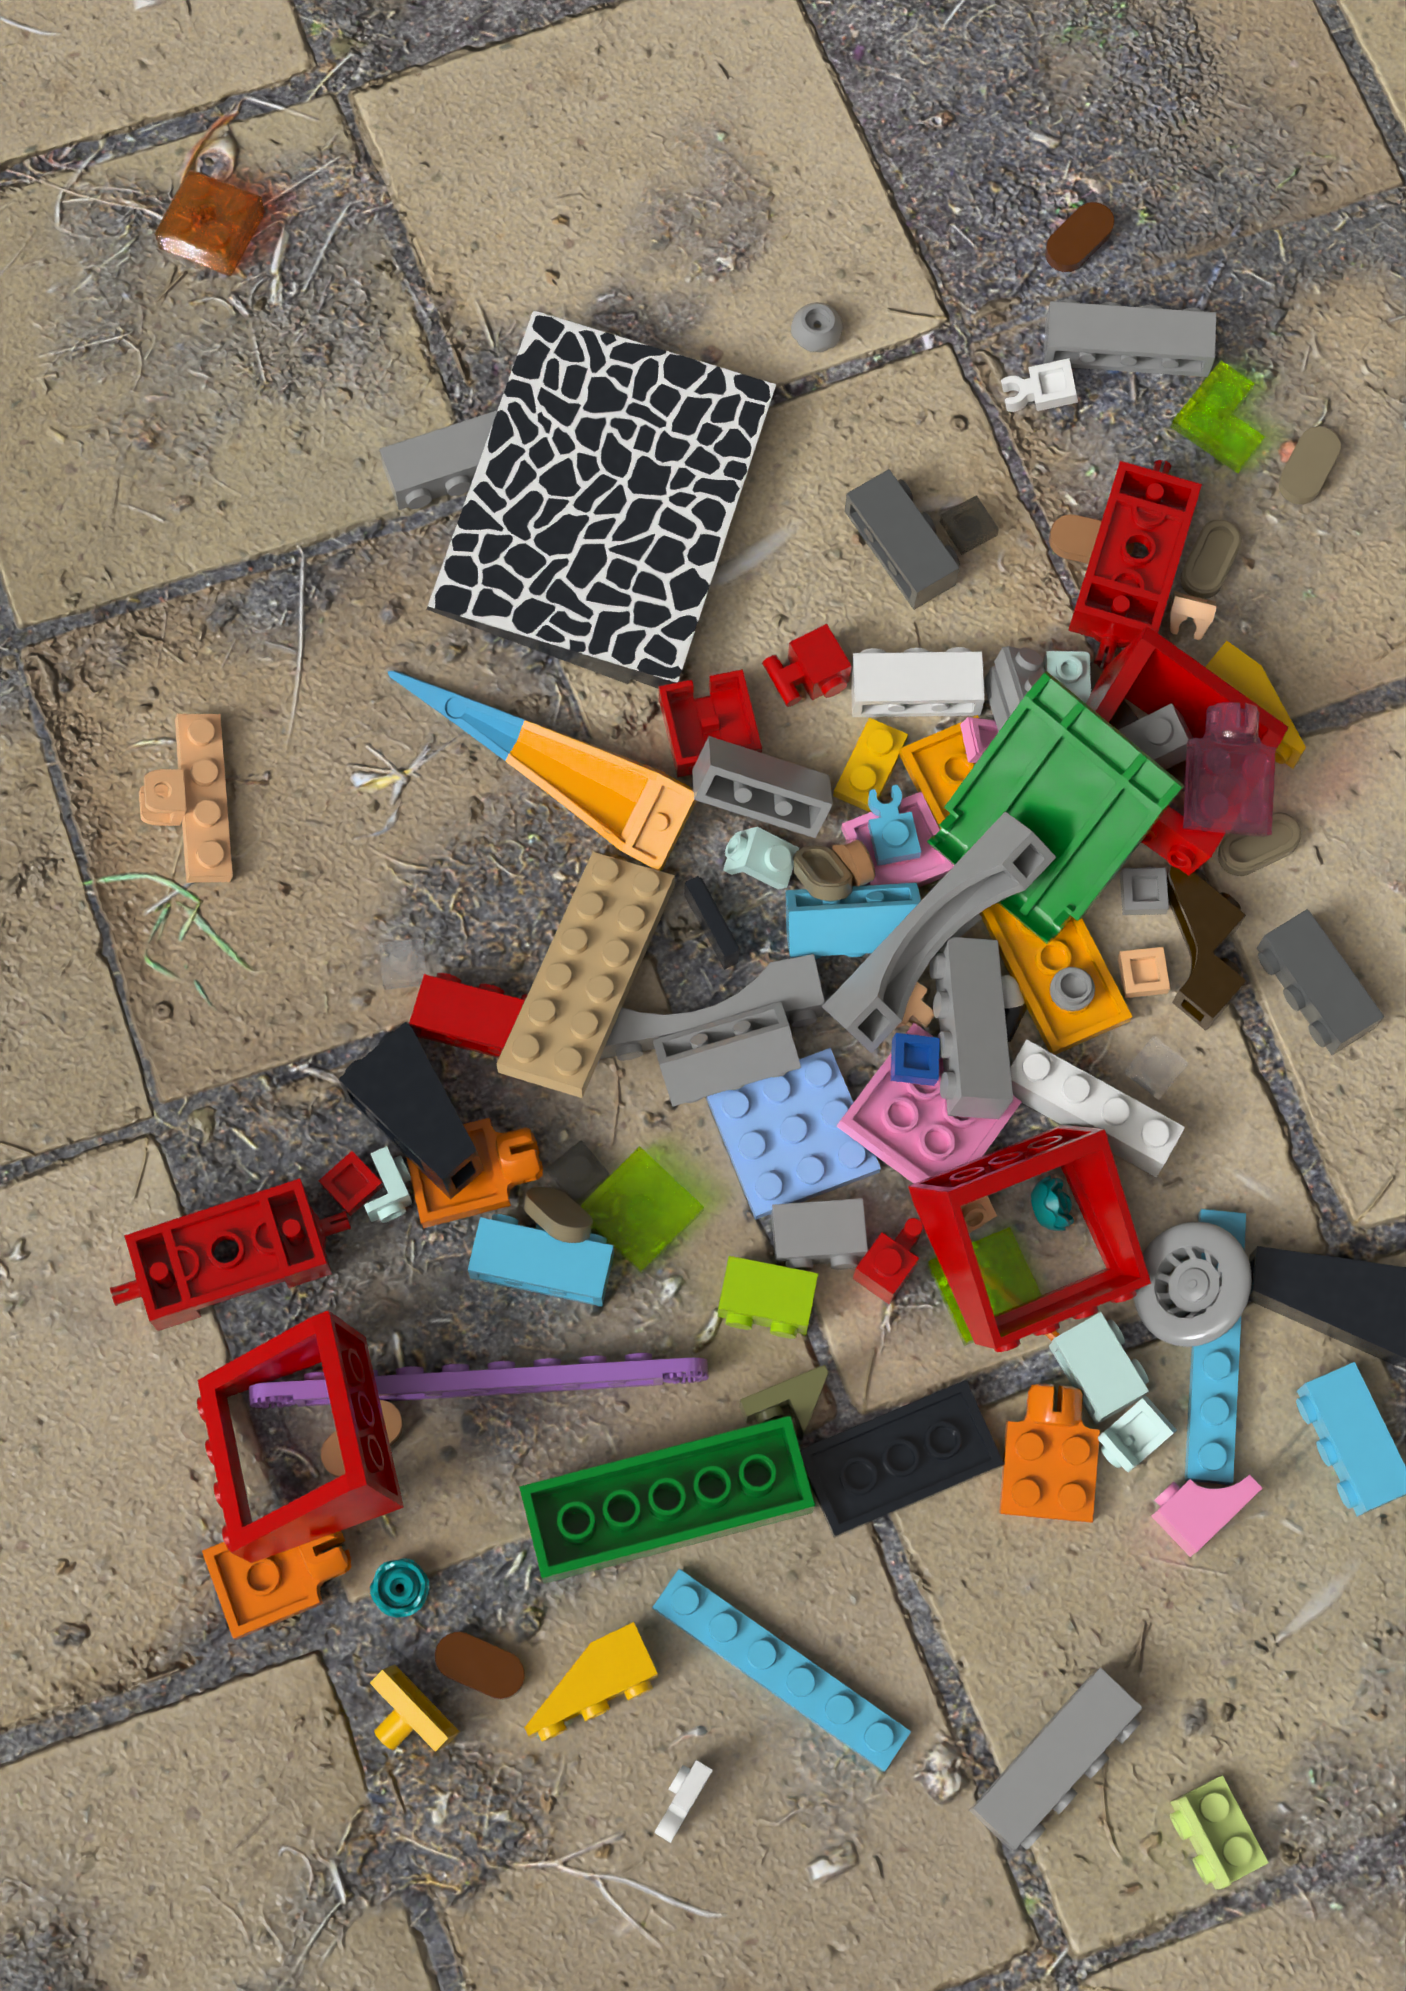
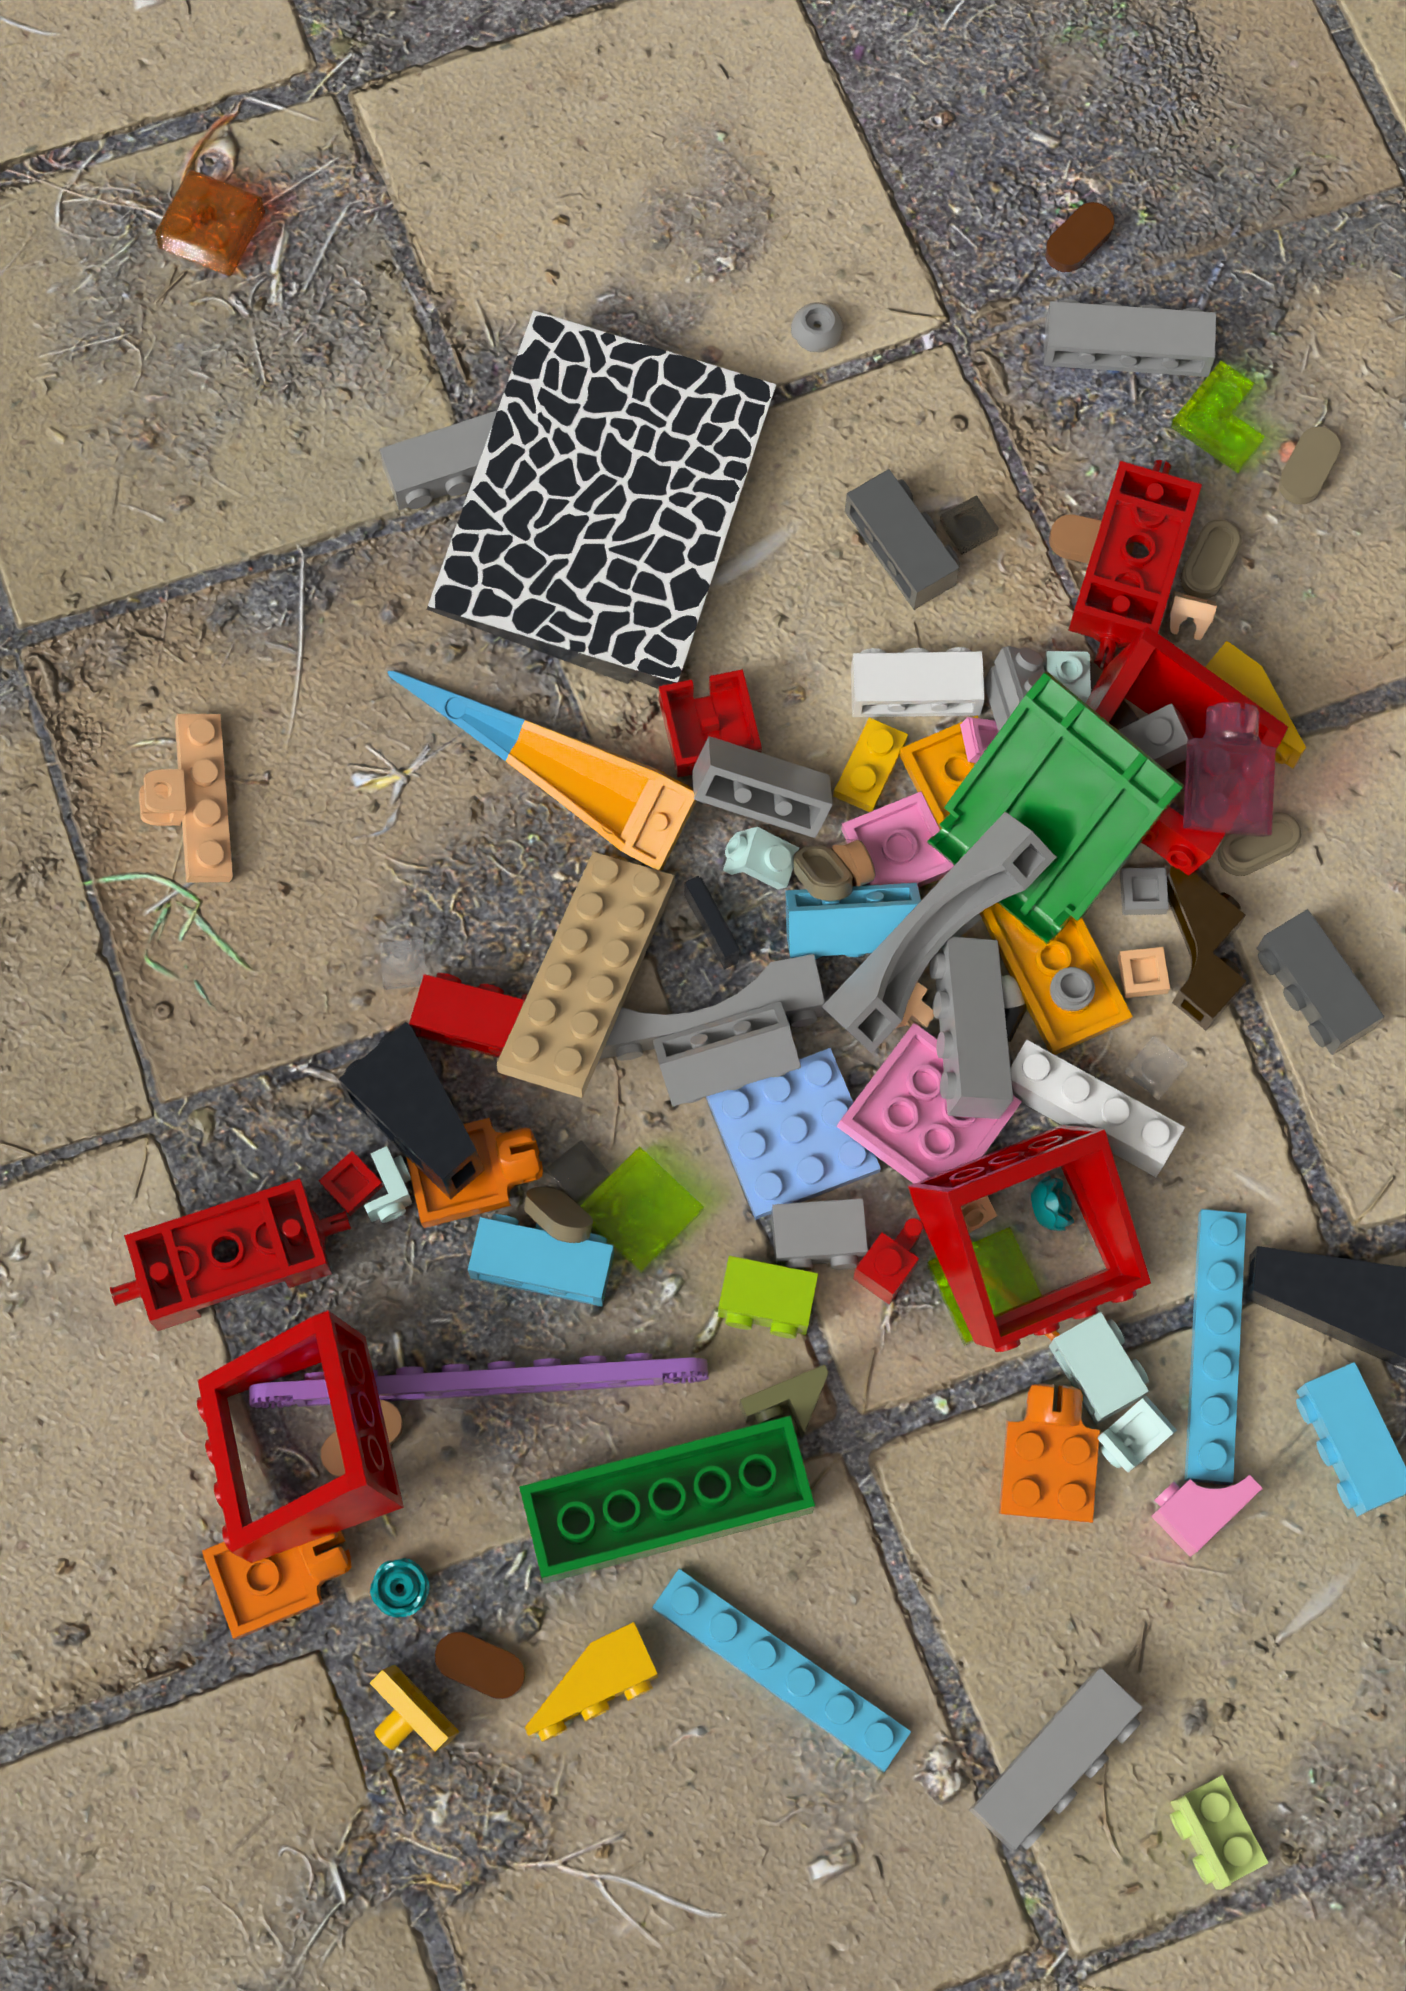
(687, 1787): white plate -> none
(815, 662): red brick -> none
(892, 833): medium azure plate -> none
(900, 1458): black plate -> none
(915, 1059): blue plate -> none
(1048, 385): white plate -> none
(1196, 1286): light grey wheel -> none

